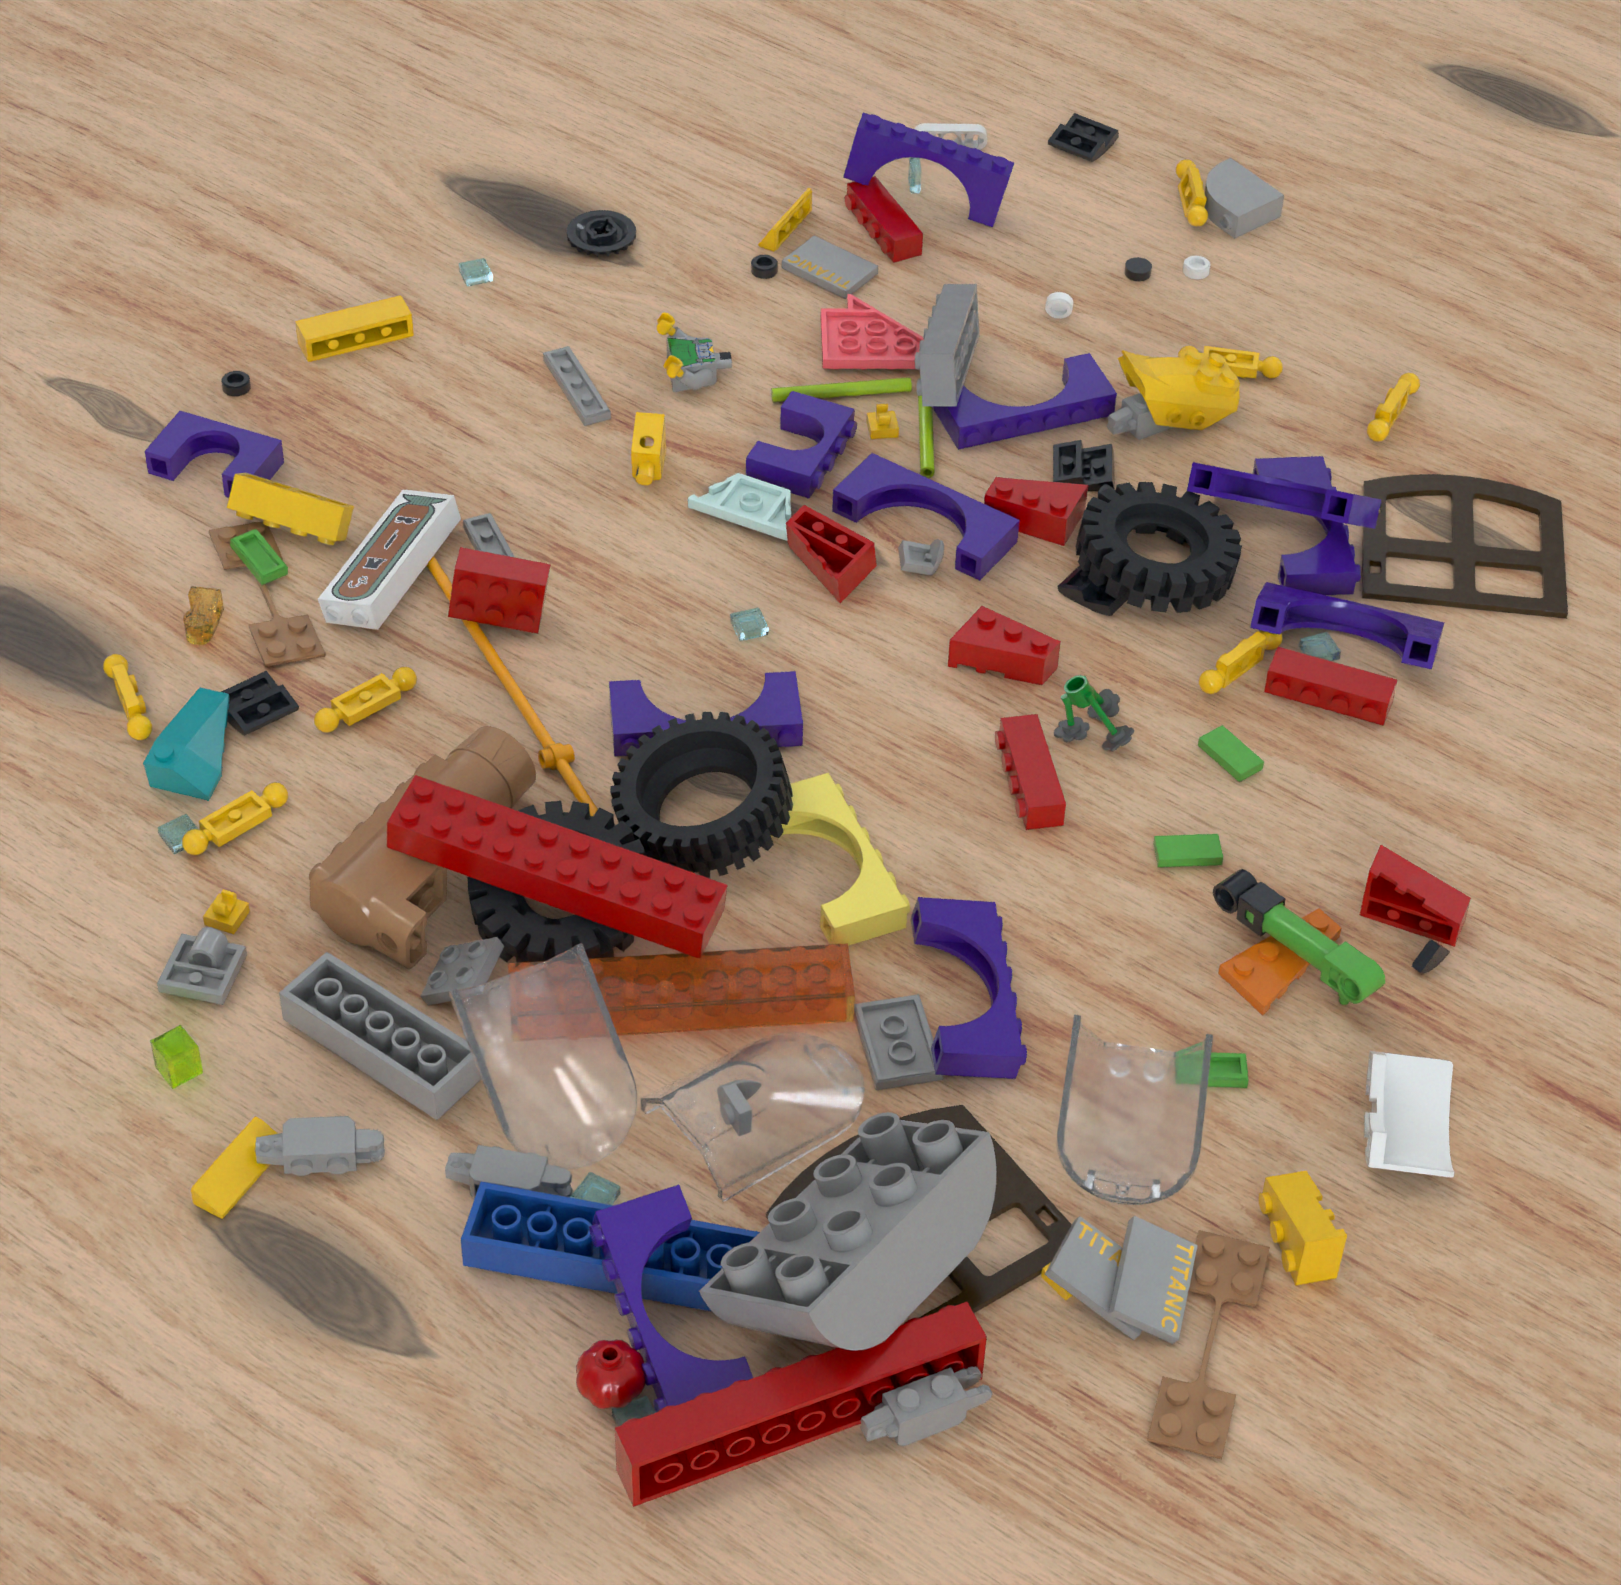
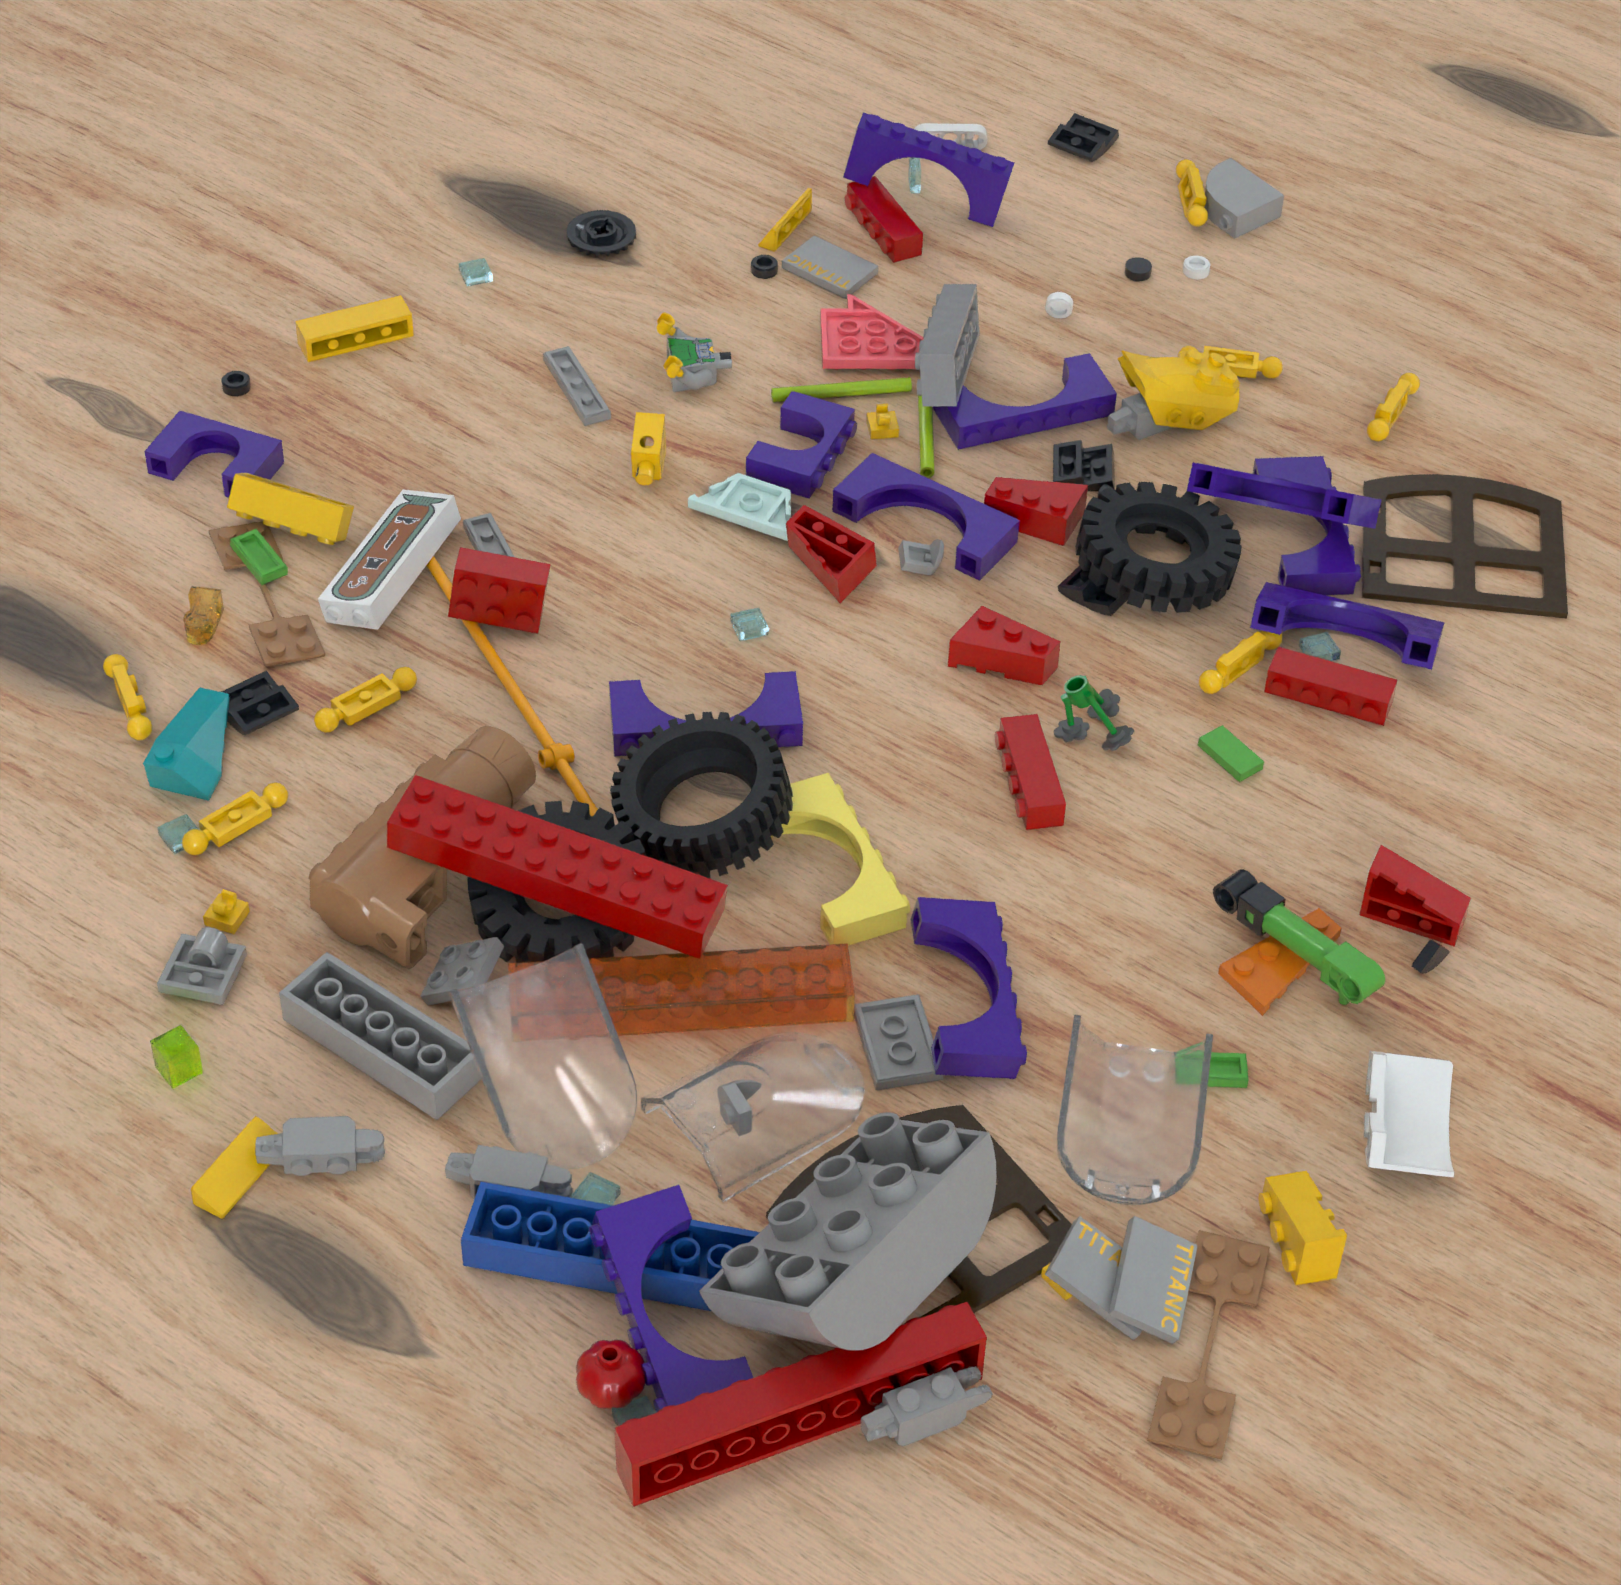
(1188, 850): bright green tile -> none

